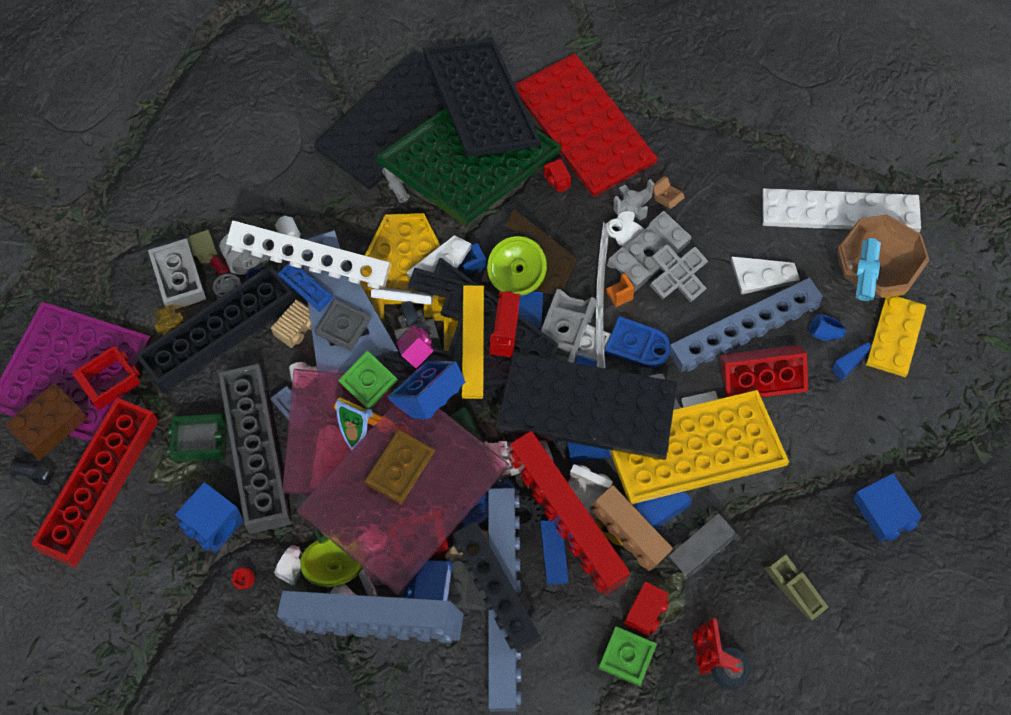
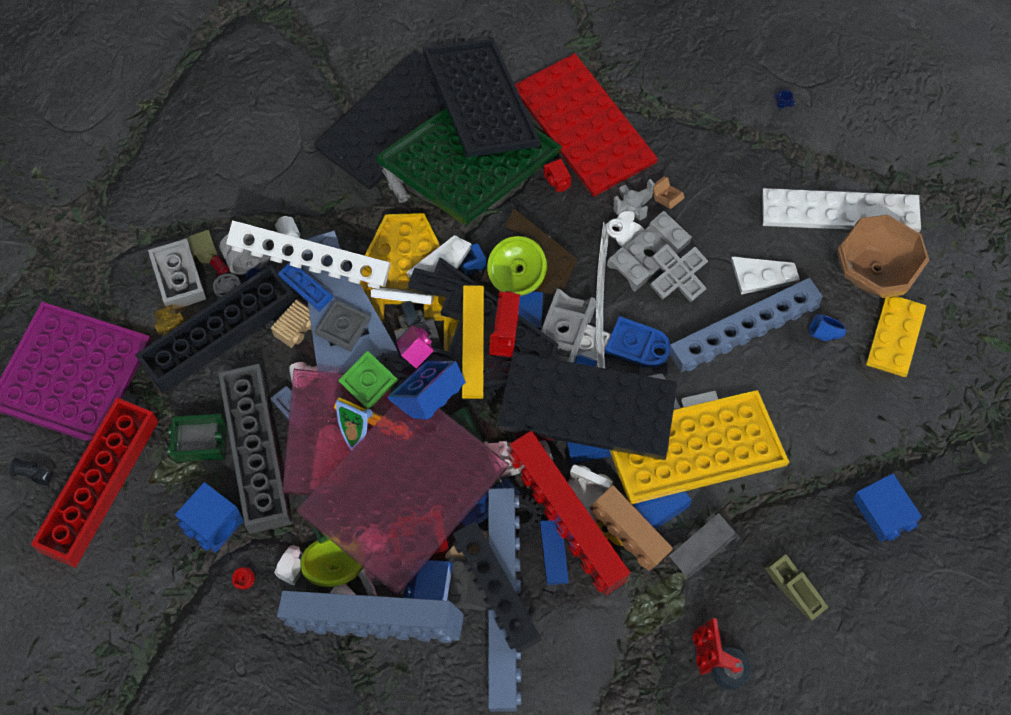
(46, 421): reddish brown brick -> none
(97, 365): red window -> none
(399, 467): pearl gold tile -> none
(621, 292): orange panel -> none
(627, 656): bright green plate -> none
(646, 609): red brick -> none
(766, 370): red slope -> none
(786, 95): none -> clear blue plate
(848, 362): blue slope -> none
(868, 269): medium azure piece -> none

